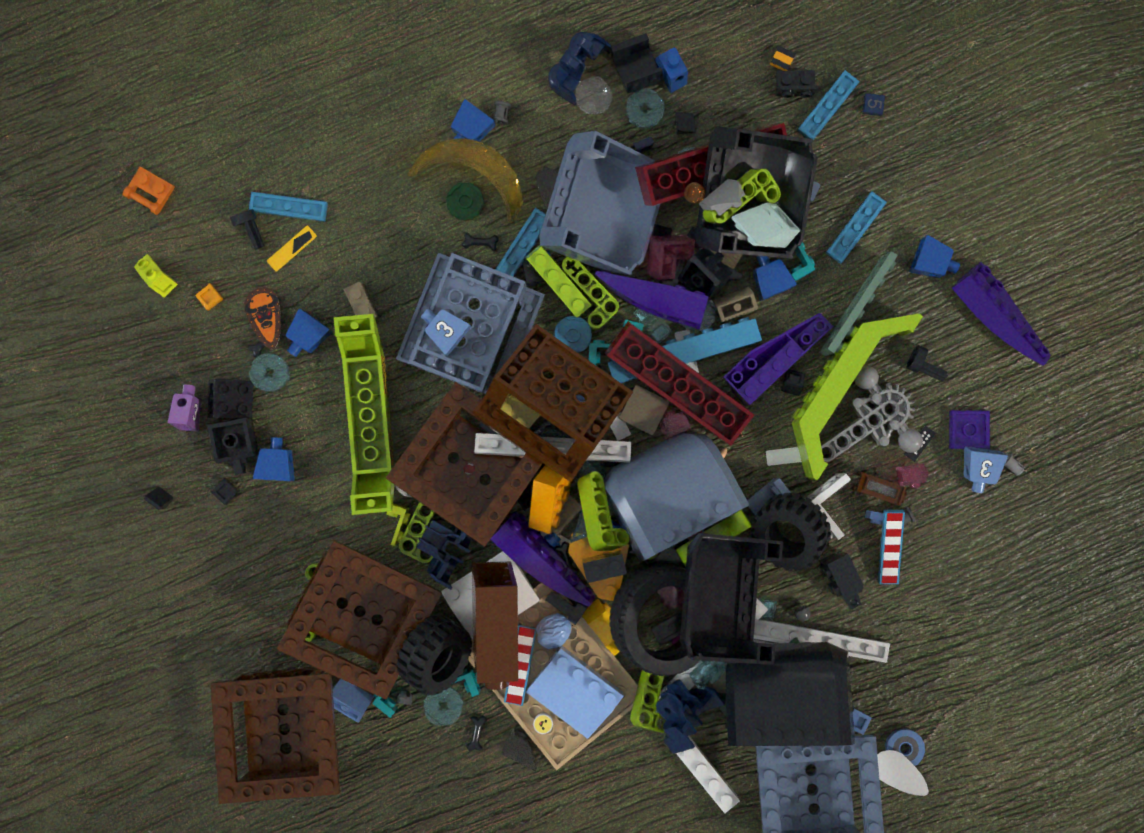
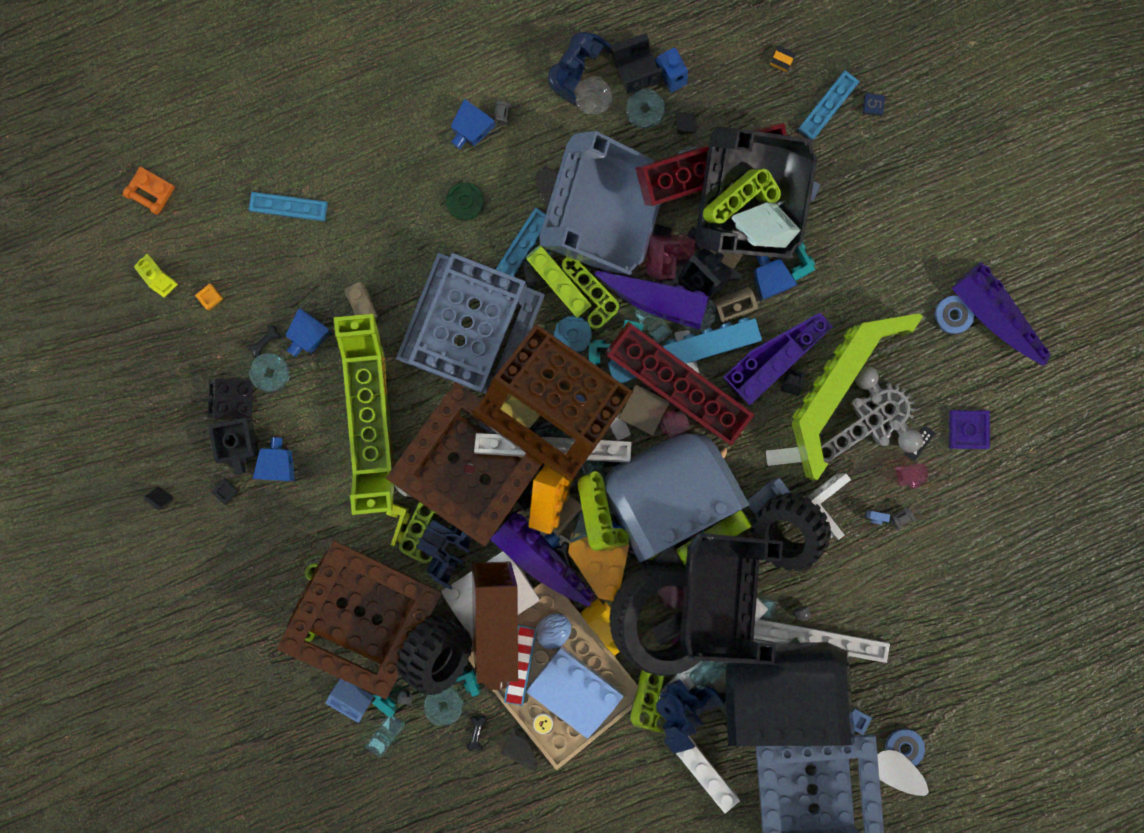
(185, 410): medium lavender torso -> none
(248, 219): black piece -> none
(264, 315): sticker -> none
(272, 773): reddish brown plate -> none
(291, 248): yellow sticker -> none
(385, 735): none -> clear light blue slope
(445, 329): medium blue torso -> none
(481, 158): clear yellow windscreen -> none
(490, 242): black piece -> none
(565, 607): black piece -> none
(604, 566): black panel -> none
(643, 145): dark blue tile -> none
(694, 193): clear orange tile -> none
(724, 197): light grey slope -> none
(795, 83): black bracket -> none
(842, 578): black hinge -> none
(855, 309): sand green plate -> none
(856, 227): dark azure tile -> none
(880, 489): reddish brown window -> none
(891, 546): tile -> none
(917, 363): black piece -> none
(933, 258): blue torso -> none
(943, 318): none -> medium blue tile
(983, 466): medium blue torso -> none
(1013, 465): light grey pin -> none

